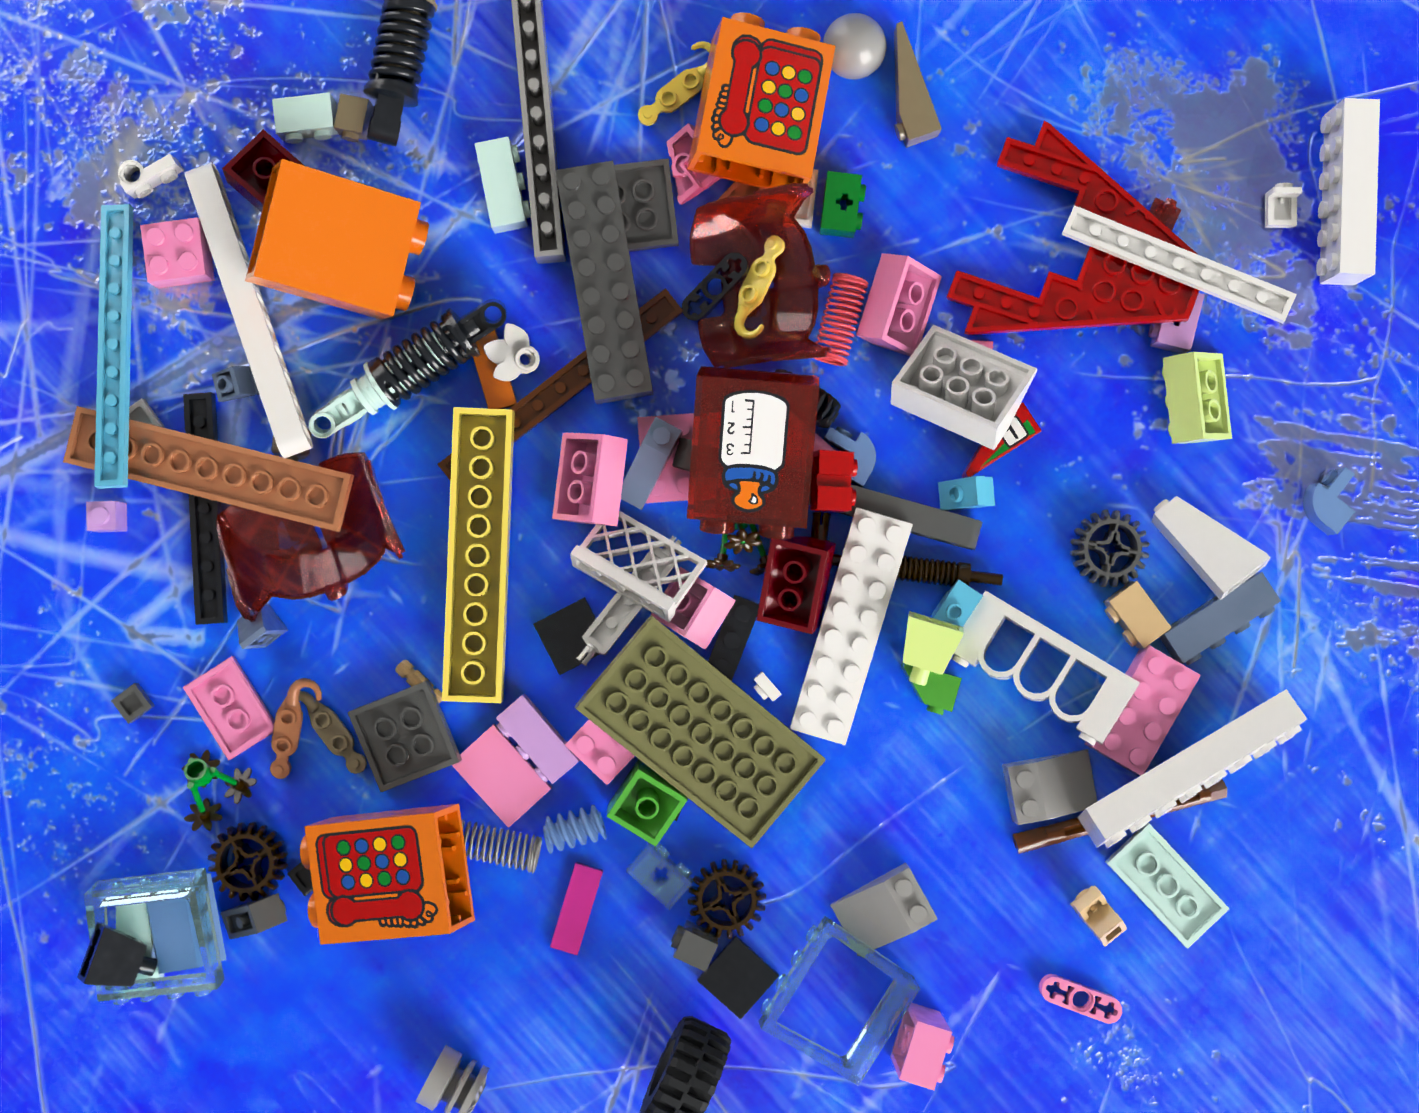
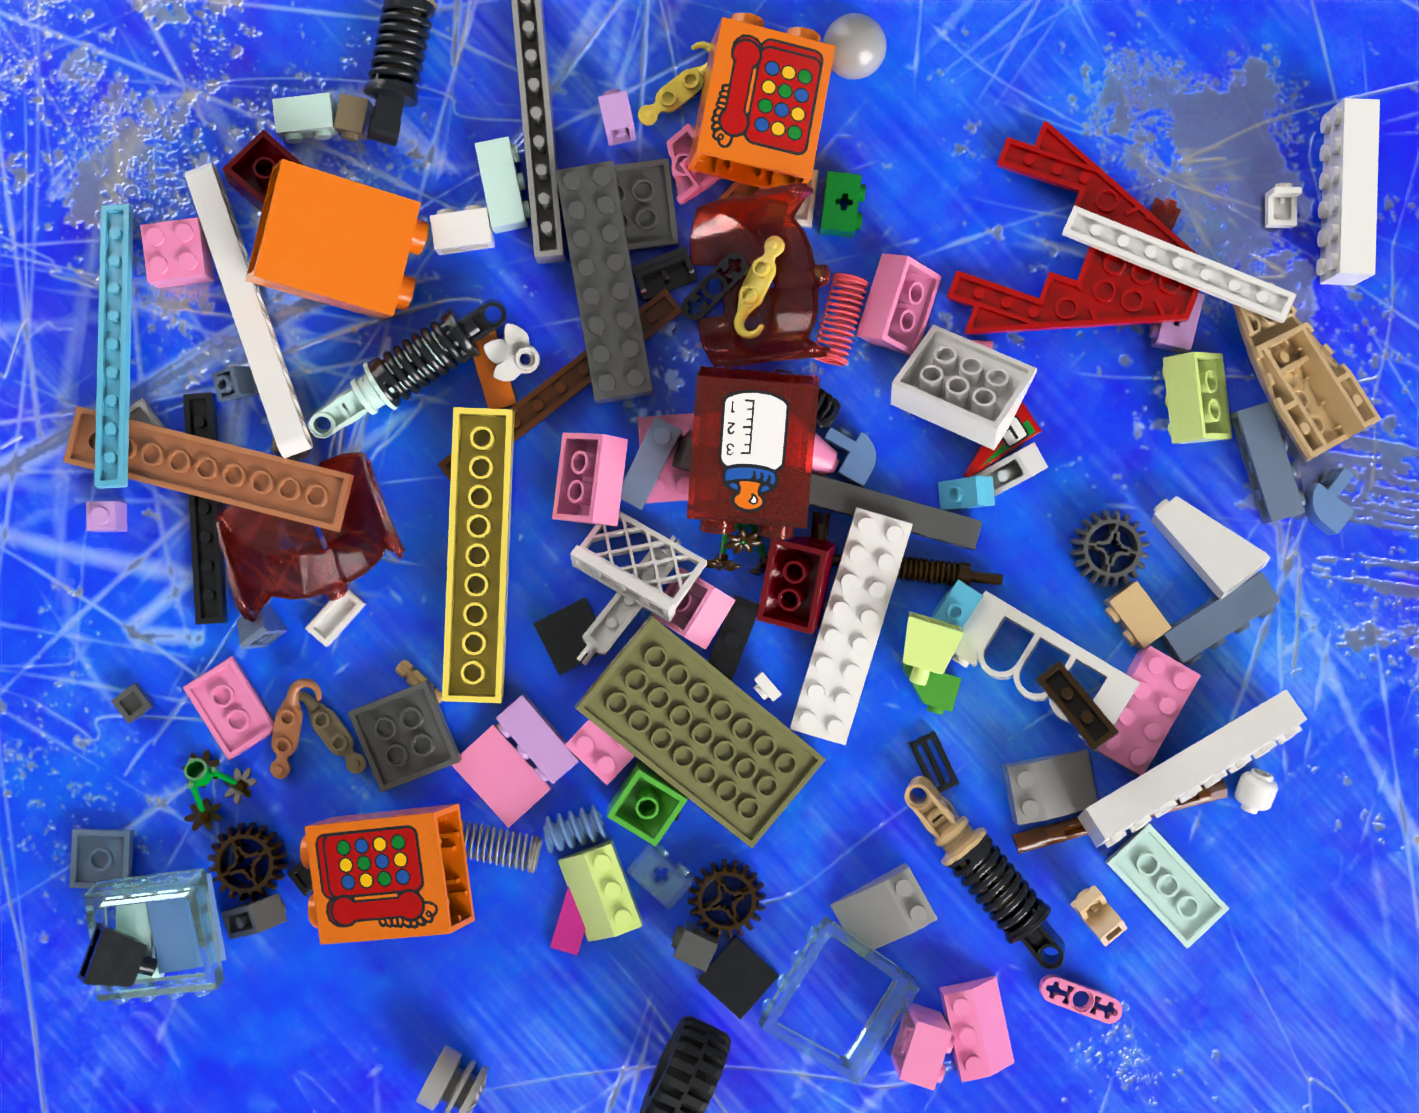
(100, 855): none -> sand blue plate
(162, 171): white plate -> none
(335, 618): none -> white tile
(461, 230): none -> white brick
(601, 891): none -> yellowish green slope
(617, 117): none -> lavender brick
(665, 271): none -> black hinge
(832, 481): red brick -> none
(914, 108): dark tan slope -> none
(923, 741): none -> black tile
(979, 1028): none -> bright pink slope
(987, 874): none -> black piece
(1015, 468): none -> white slope
(1077, 706): none -> dark brown brick
(1256, 790): none -> white head
(1267, 463): none -> sand blue brick
(1304, 384): none -> tan wedge

